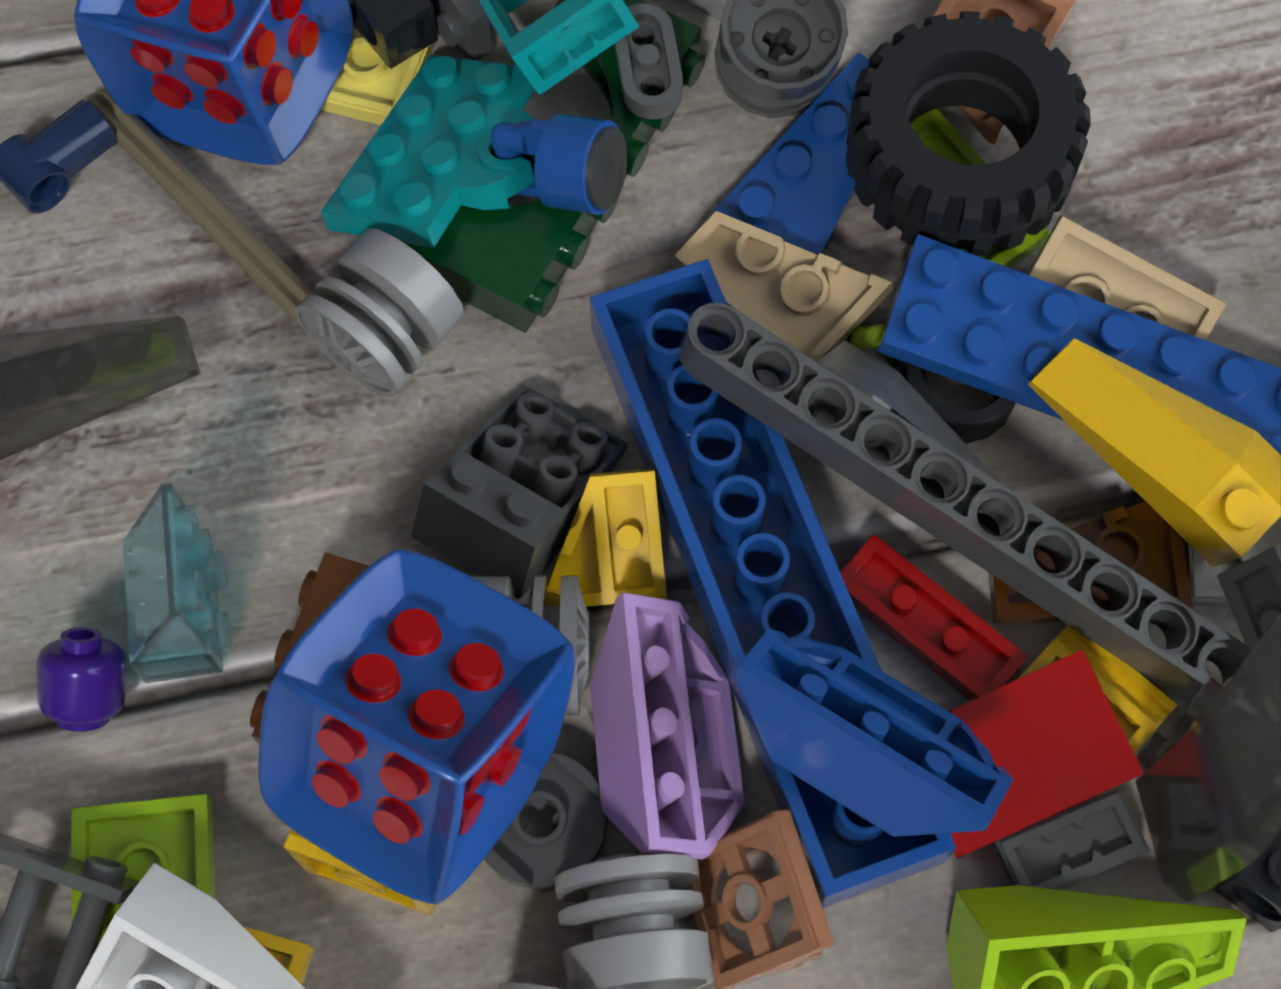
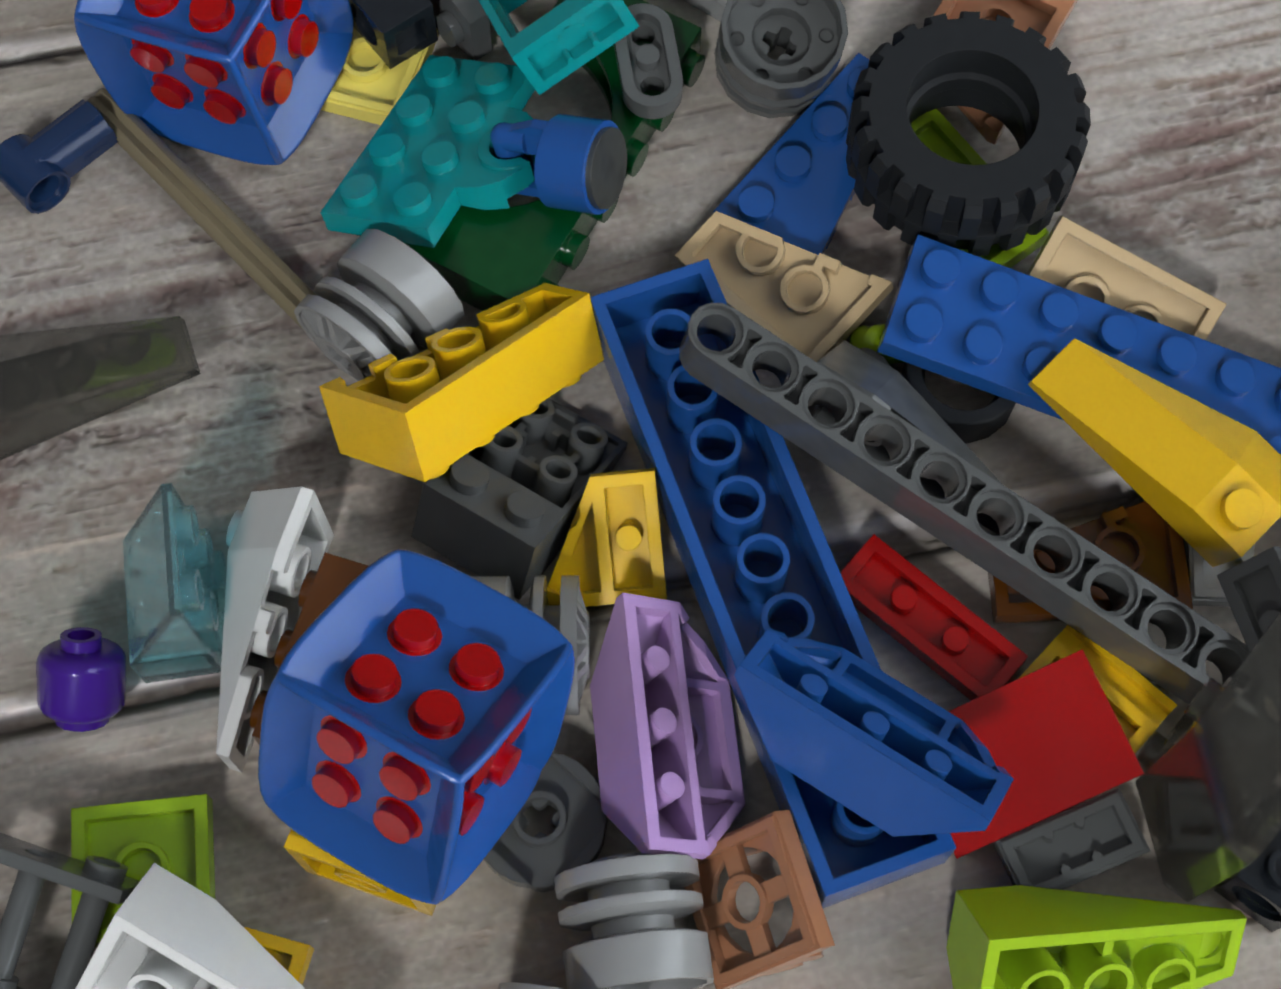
(267, 559): none -> white wedge
(466, 385): none -> yellow wedge

